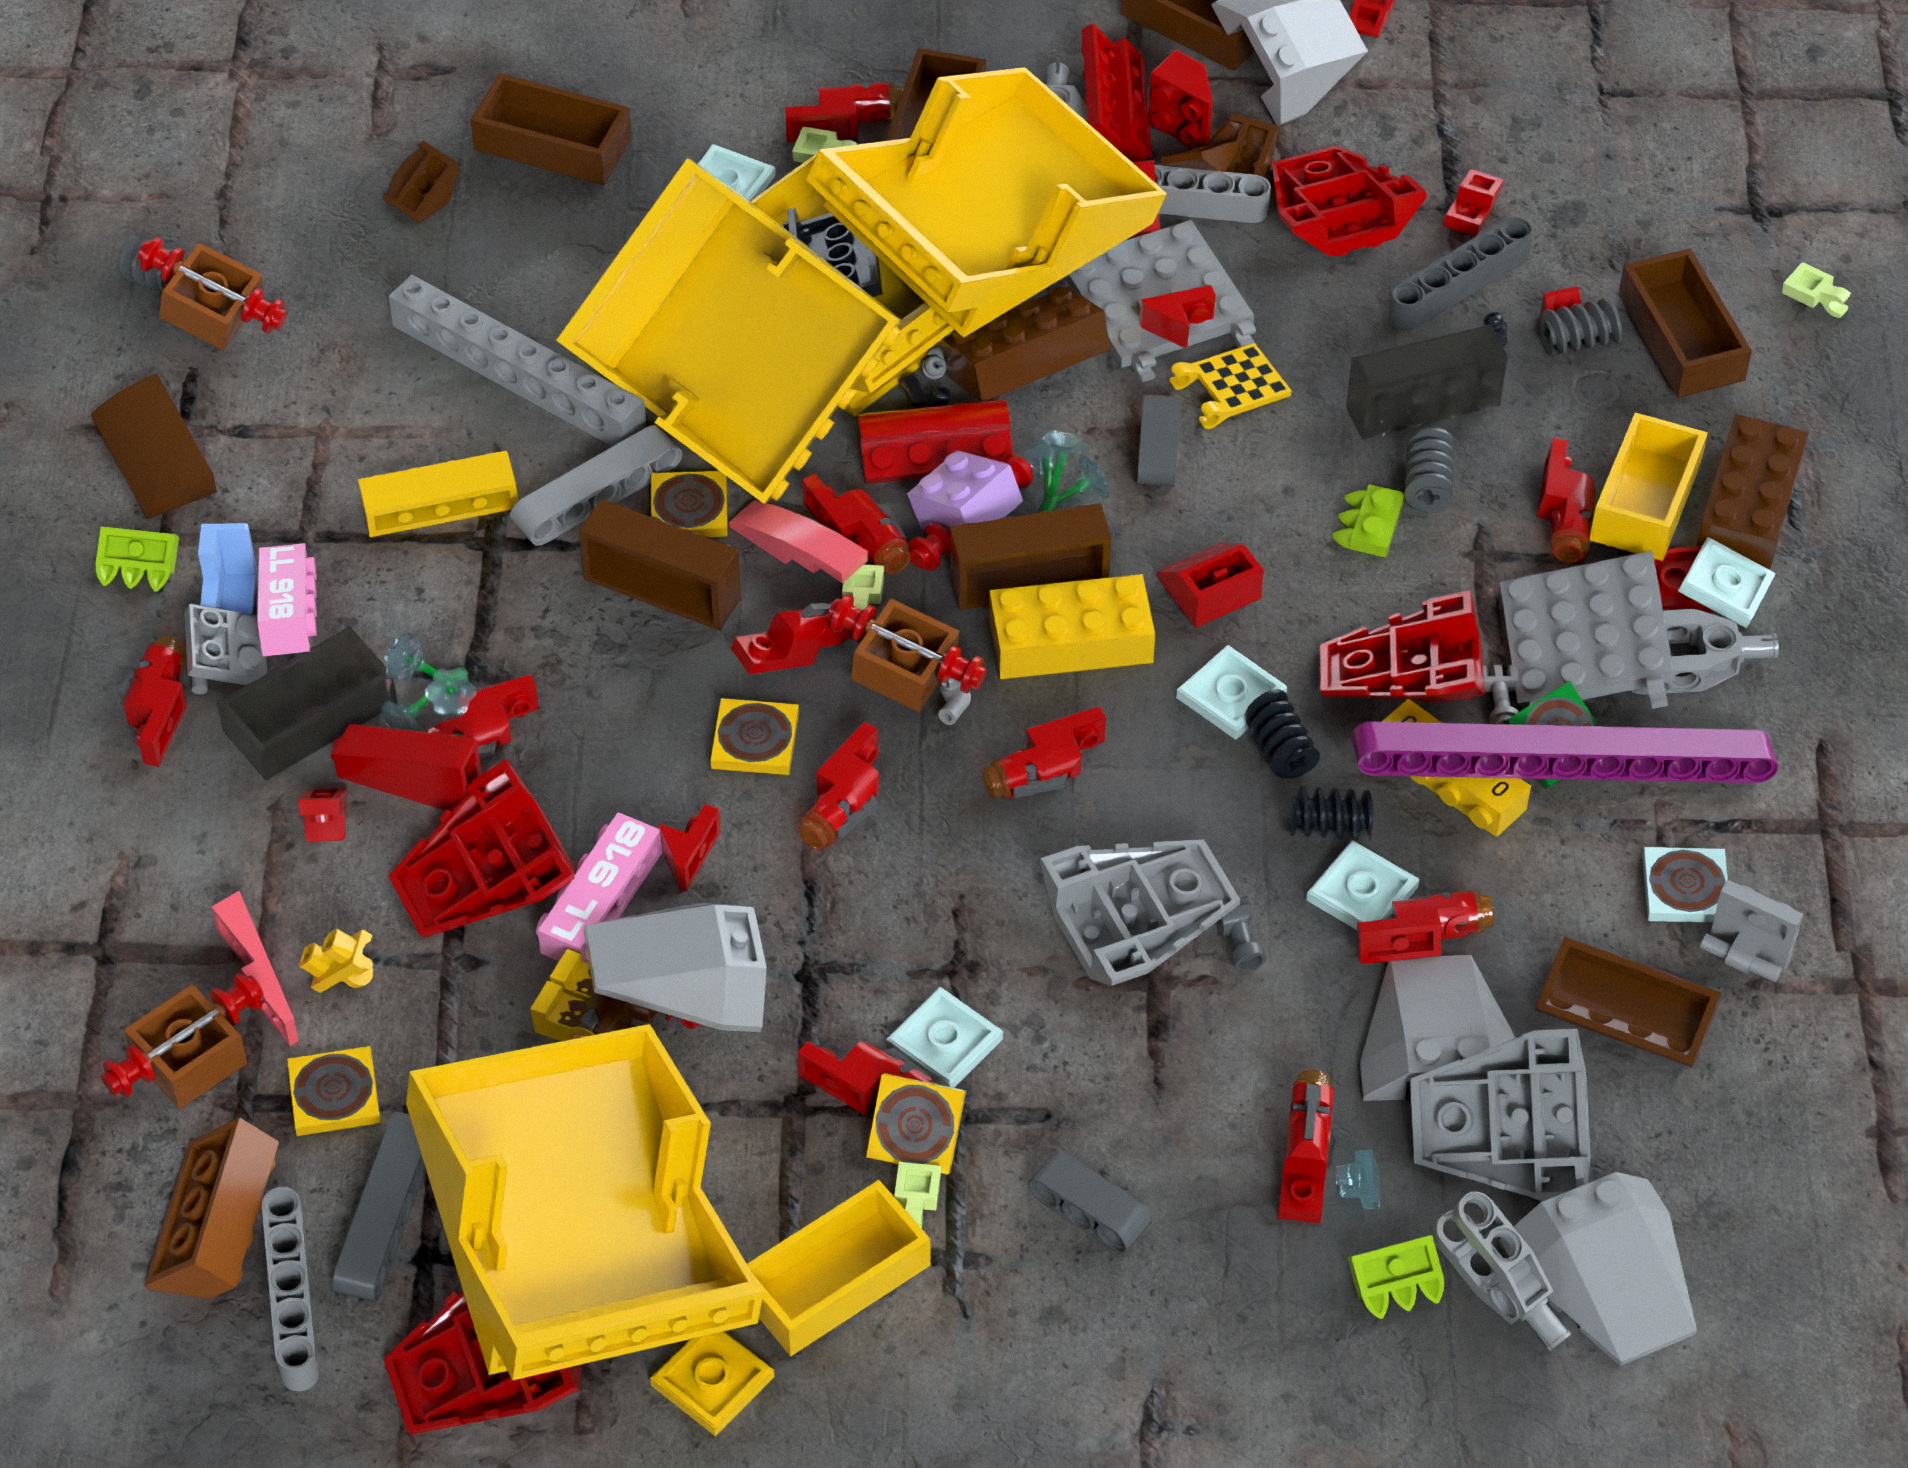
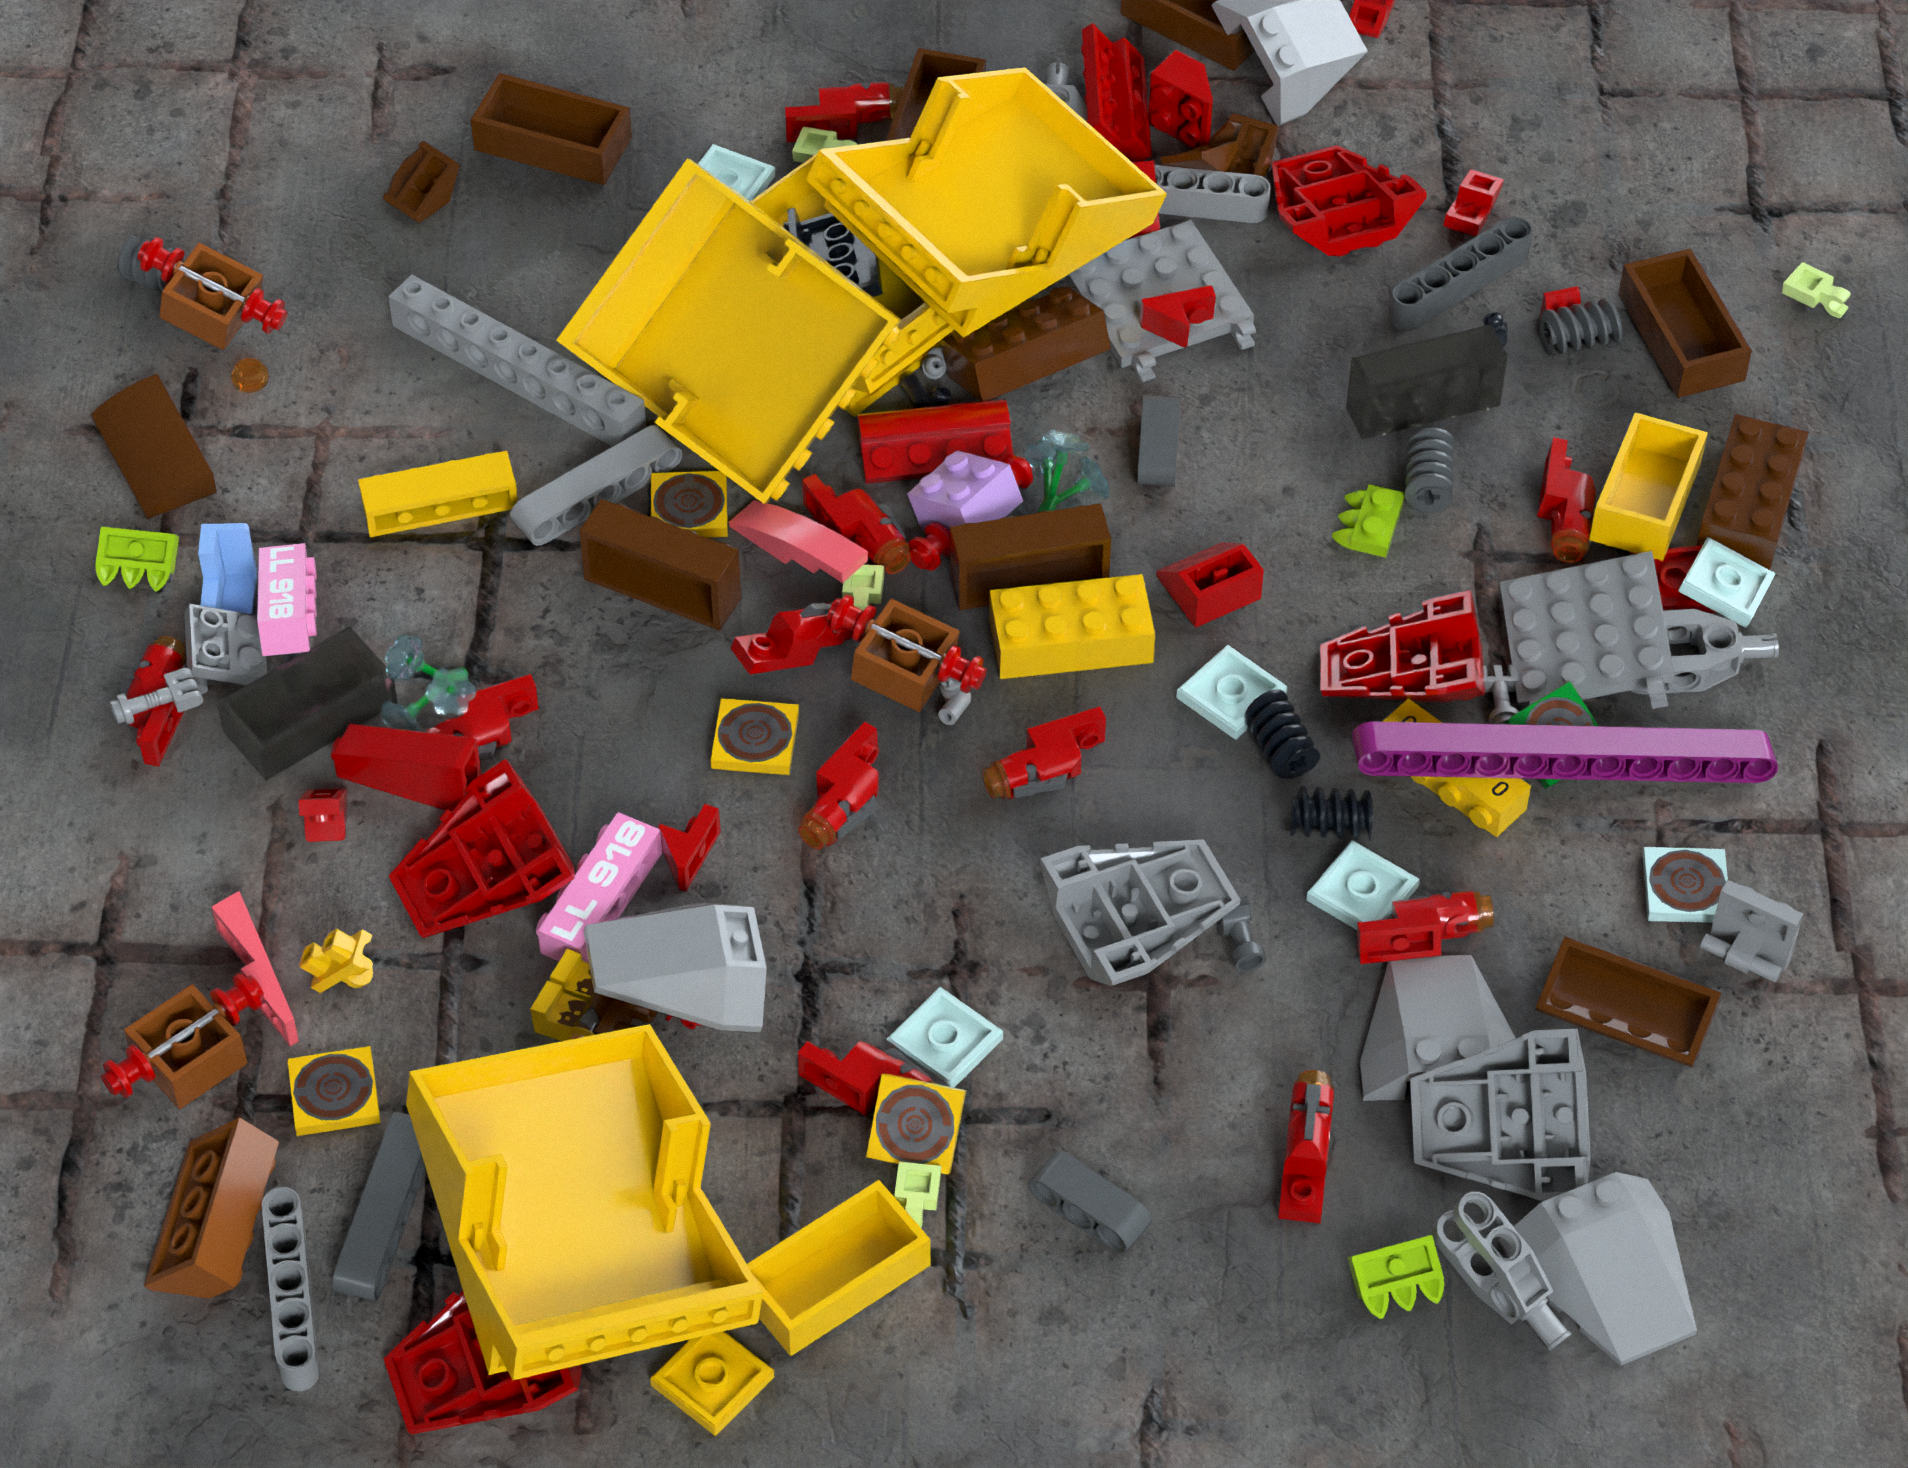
(180, 690): none -> light grey hinge
(249, 375): none -> clear orange plate
(1235, 380): yellow flag -> none
(1360, 1179): clear light blue tile -> none

